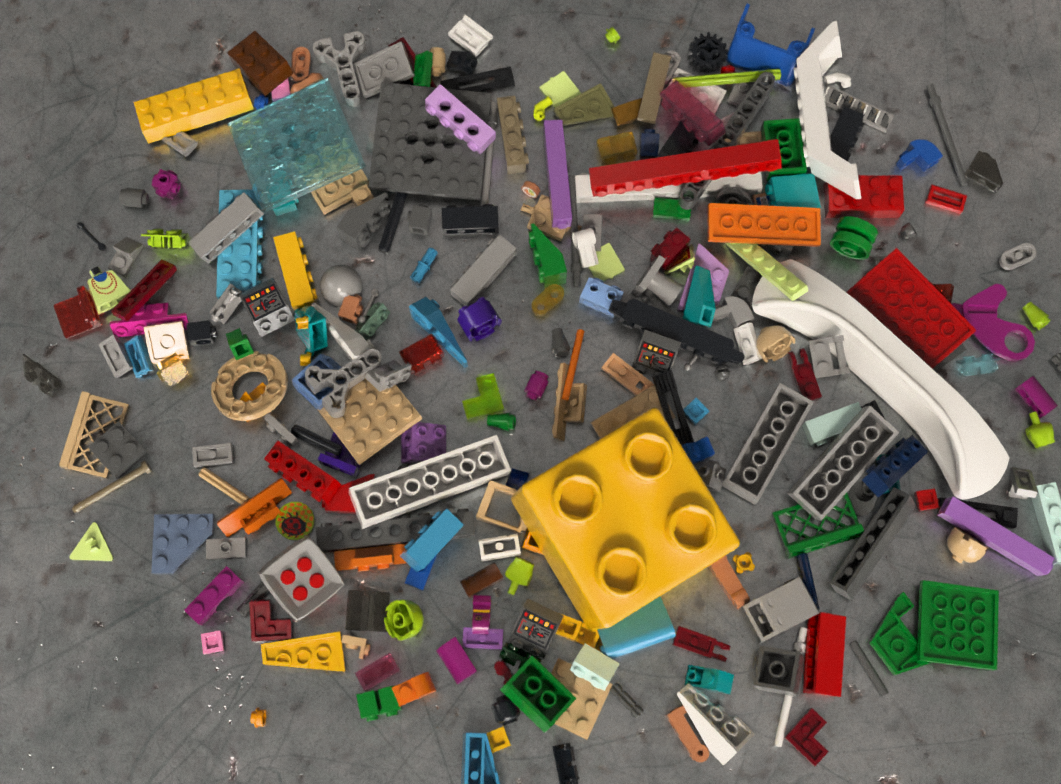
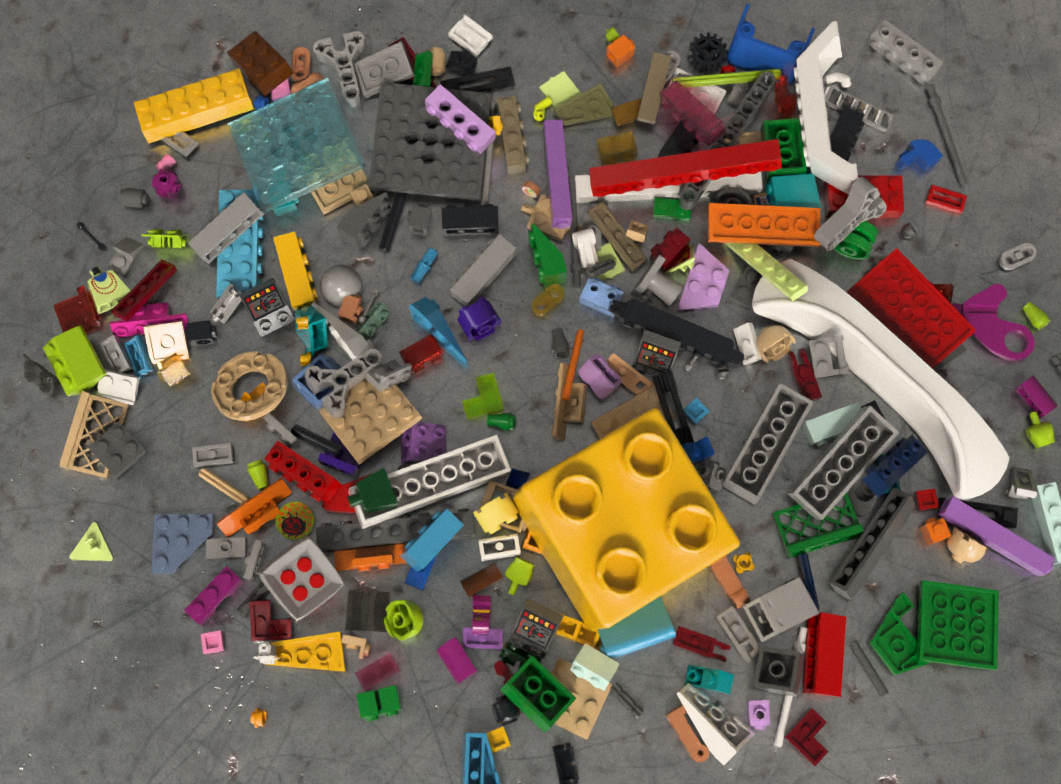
(74, 361): none -> lime slope
(119, 387): none -> white plate
(145, 467): dark tan bar -> none
(166, 163): none -> bright pink hinge
(239, 344): green brick -> none
(253, 560): none -> light grey plate
(258, 473): none -> lime cone
(267, 653): none -> white hinge
(374, 493): none -> dark green torso
(414, 689): orange brick -> none
(495, 123): none -> yellow plate
(496, 513): none -> light yellow brick
(536, 385): magenta brick -> none
(599, 376): none -> lavender brick
(600, 268): none -> dark grey axle
(617, 236): none -> dark tan tile
(620, 50): none -> orange brick
(637, 231): none -> tan bracket
(649, 143): dark blue bracket -> none
(700, 301): teal slope -> none
(736, 309): light grey brick -> none
(738, 634): none -> light grey plate
(752, 708): none -> lavender brick
(785, 102): none -> clear red bracket
(860, 206): none -> light grey beam
(905, 52): none -> light grey brick
(935, 531): none -> orange brick
(985, 171): clear smoke slope -> none
(985, 362): clear light blue hinge -> none

